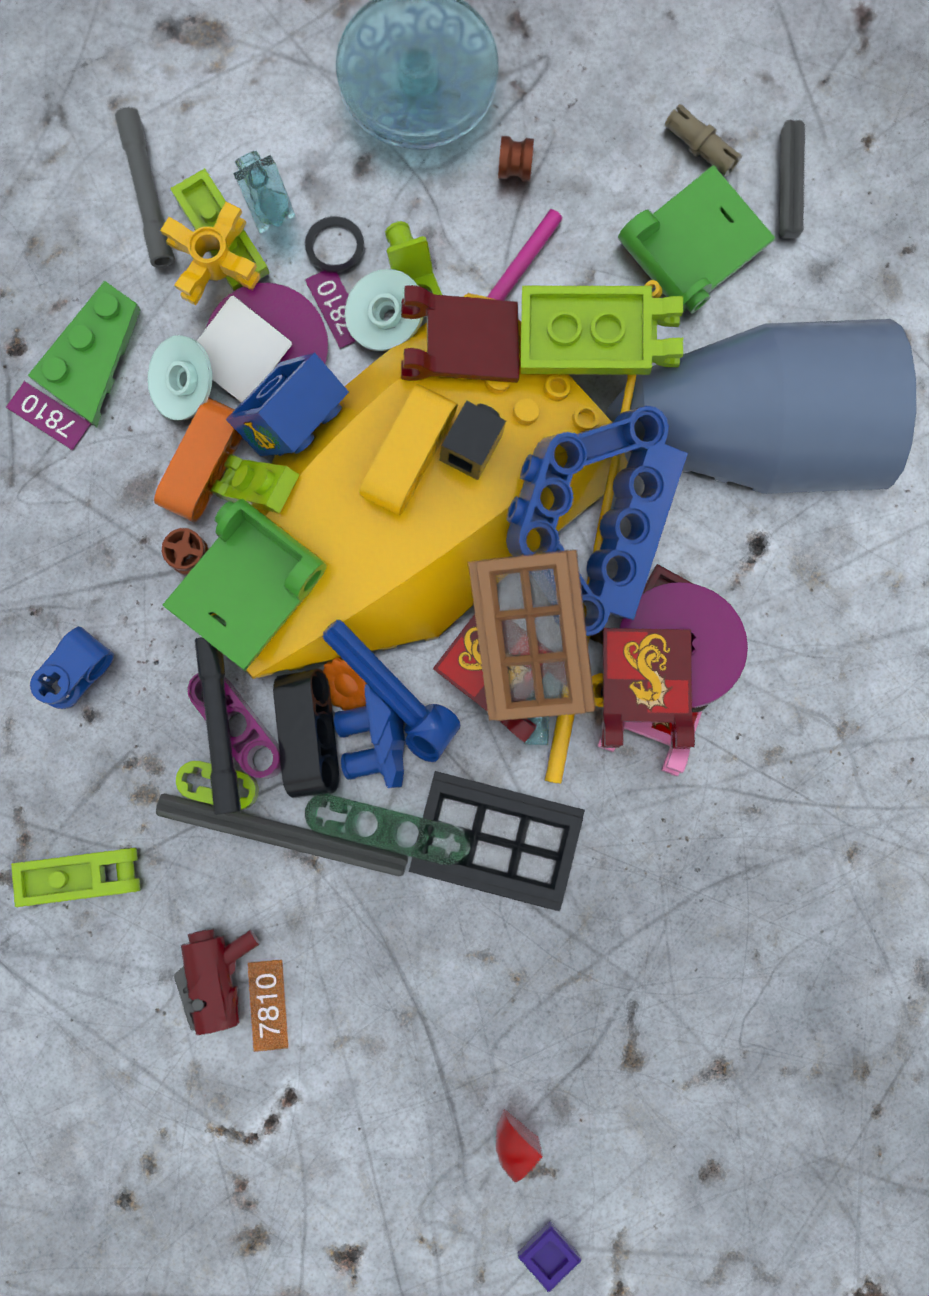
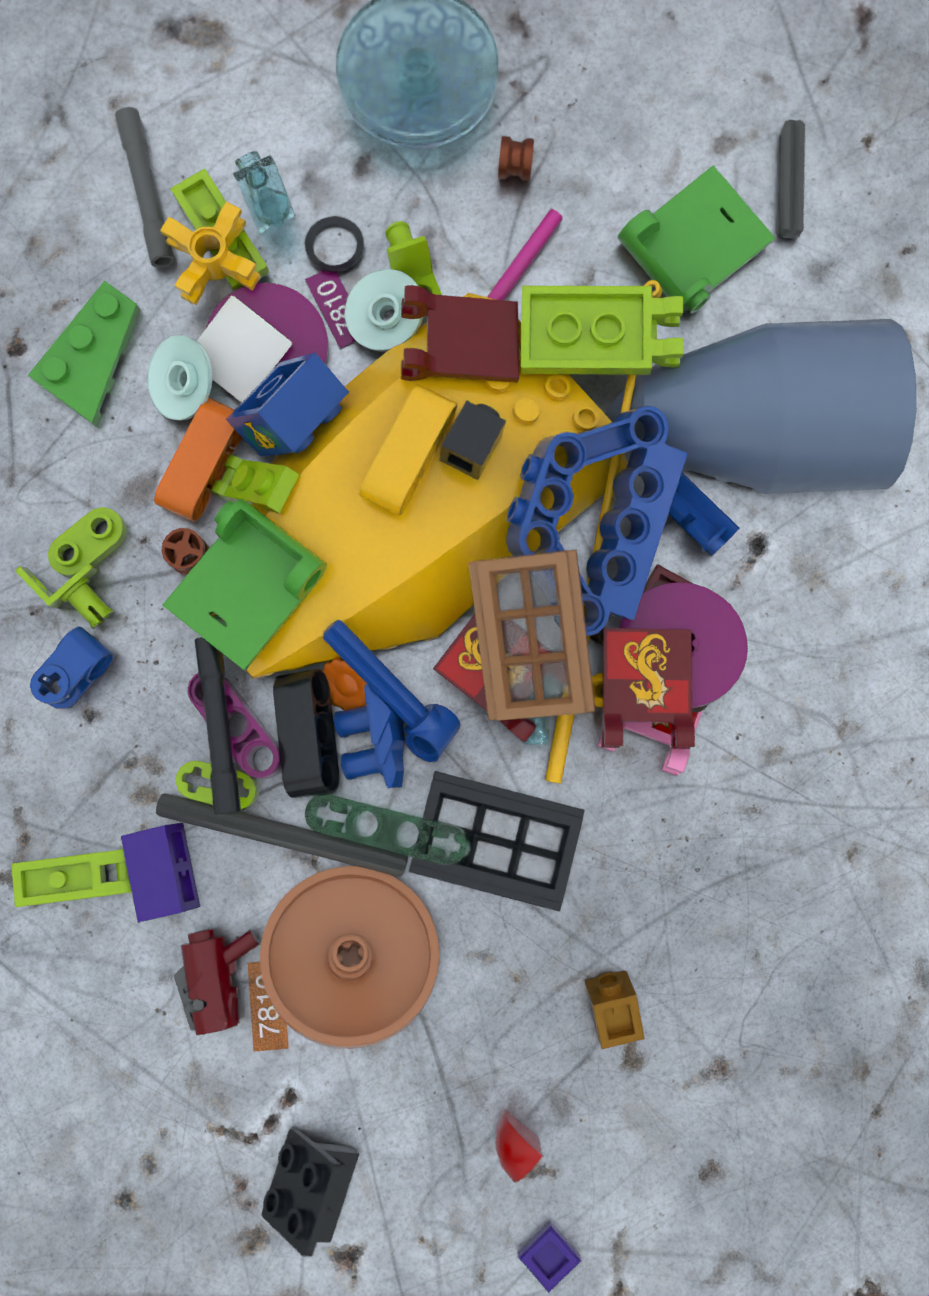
(48, 415): magenta sticker -> none
(74, 591): none -> lime bracket
(87, 544): none -> lime plate
(160, 872): none -> dark purple hinge
(308, 1191): none -> black bracket
(349, 957): none -> nougat dish
(615, 1009): none -> pearl gold bracket
(701, 516): none -> blue hinge
(702, 140): dark tan pin -> none

